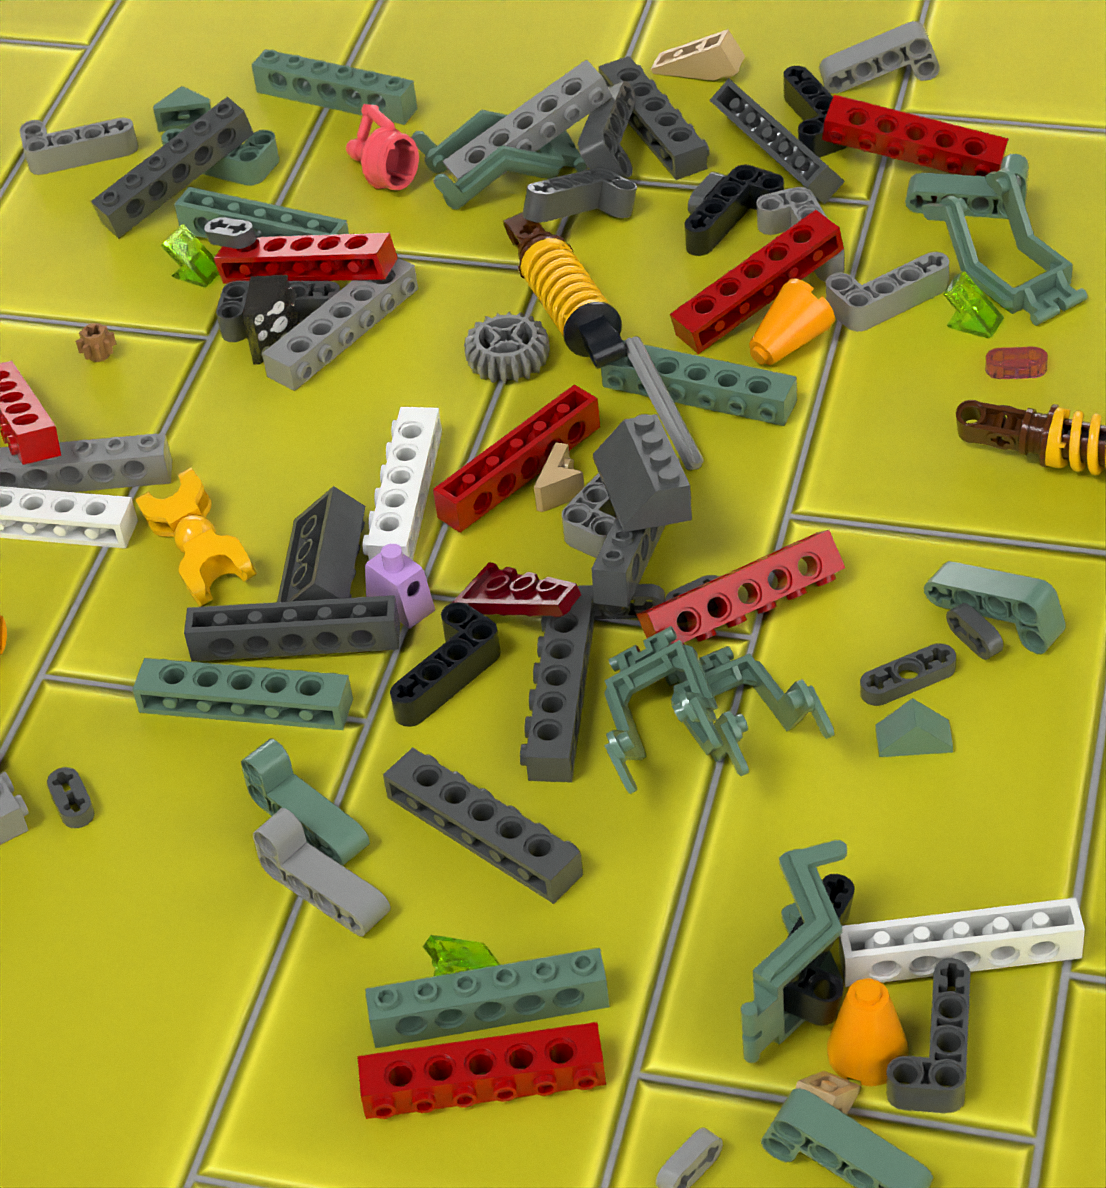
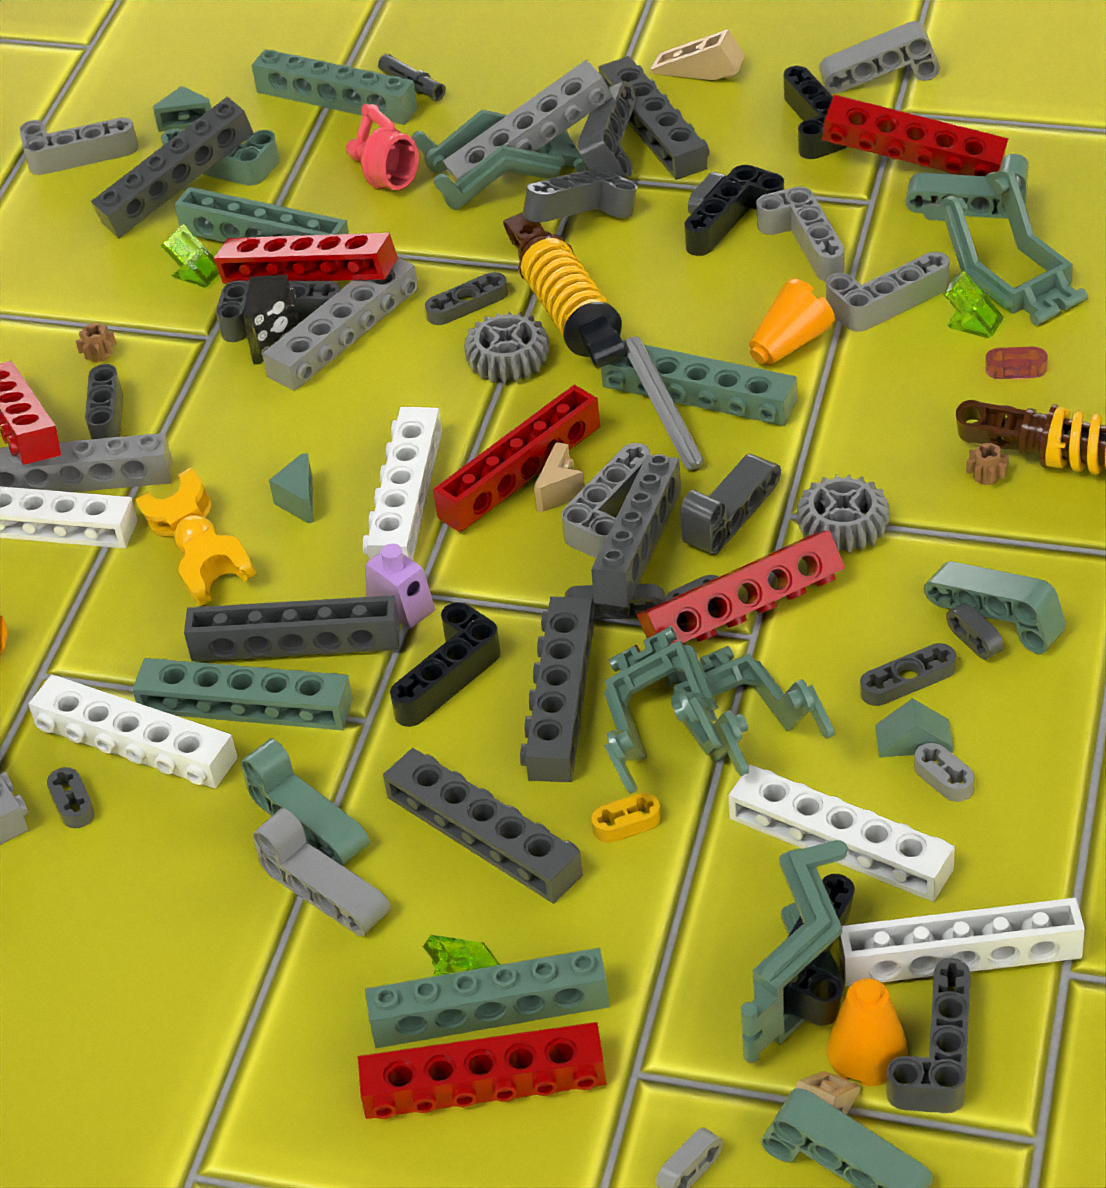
(104, 402): none -> dark grey beam
(133, 731): none -> white brick
(230, 232): dark grey beam -> none
(294, 488): none -> sand green slope
(323, 549): dark grey slope -> none
(422, 80): none -> dark grey pin
(447, 306): none -> dark grey beam
(510, 593): dark red wing -> none
(626, 817): none -> yellow beam
(643, 475): dark grey slope -> none
(715, 518): none -> dark grey beam
(756, 281): red brick -> none
(777, 141): dark grey brick -> none
(843, 508): none -> light grey gear
(874, 844): none -> white brick
(948, 769): none -> light grey beam
(987, 463): none -> medium nougat gear

